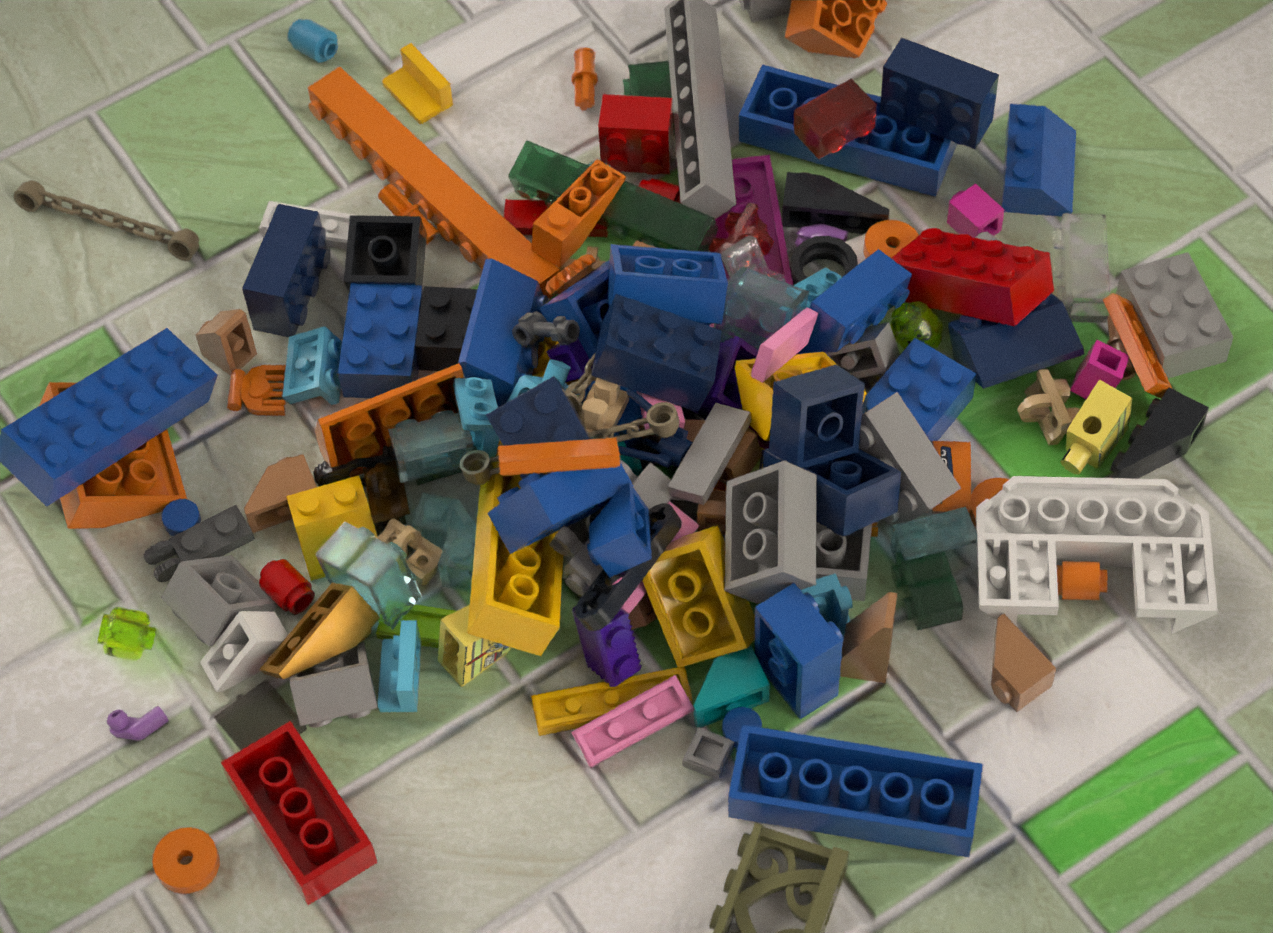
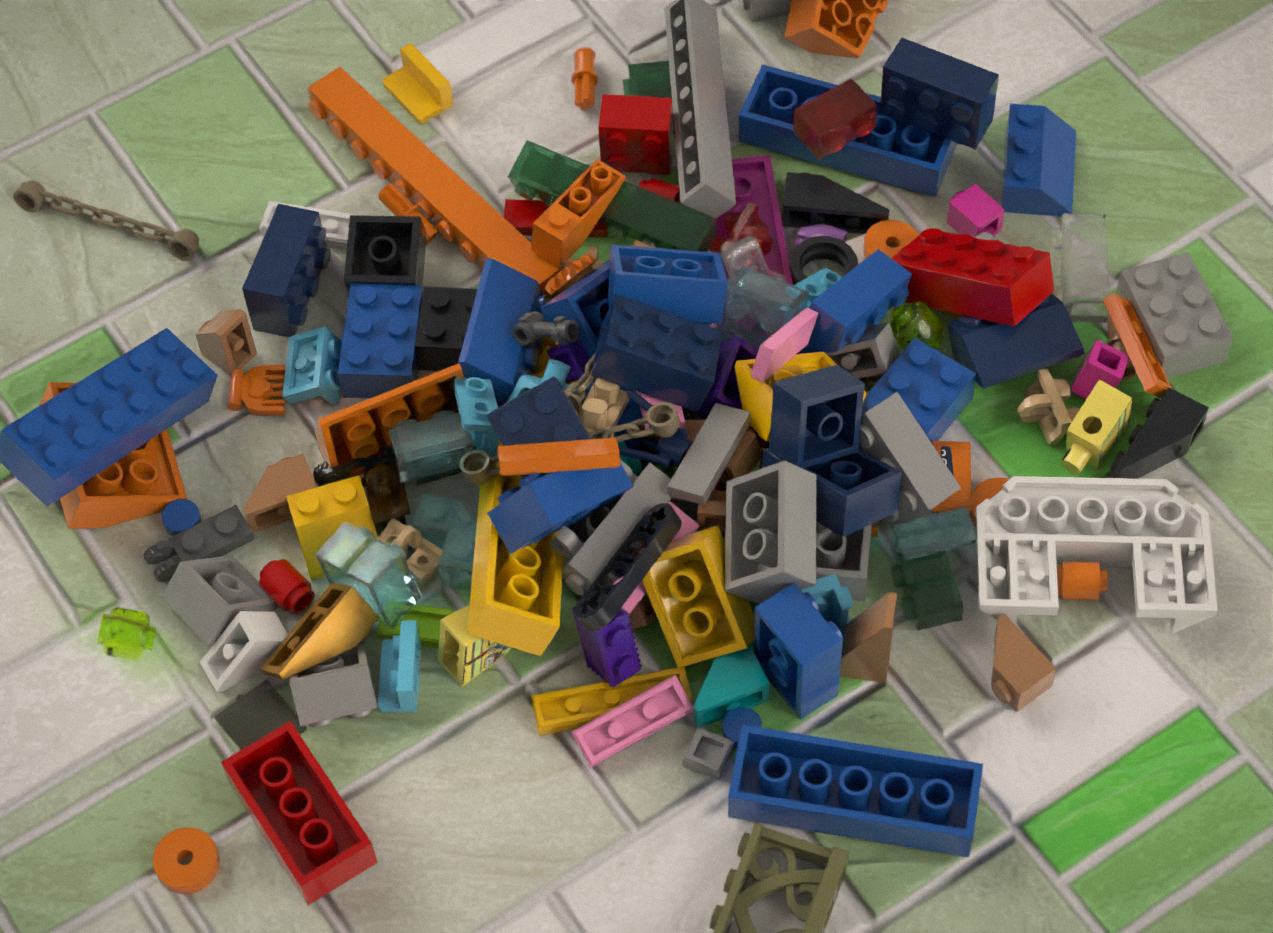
(135, 728): medium lavender arm -> none
(313, 40): dark azure brick -> none
(621, 533): blue slope -> none

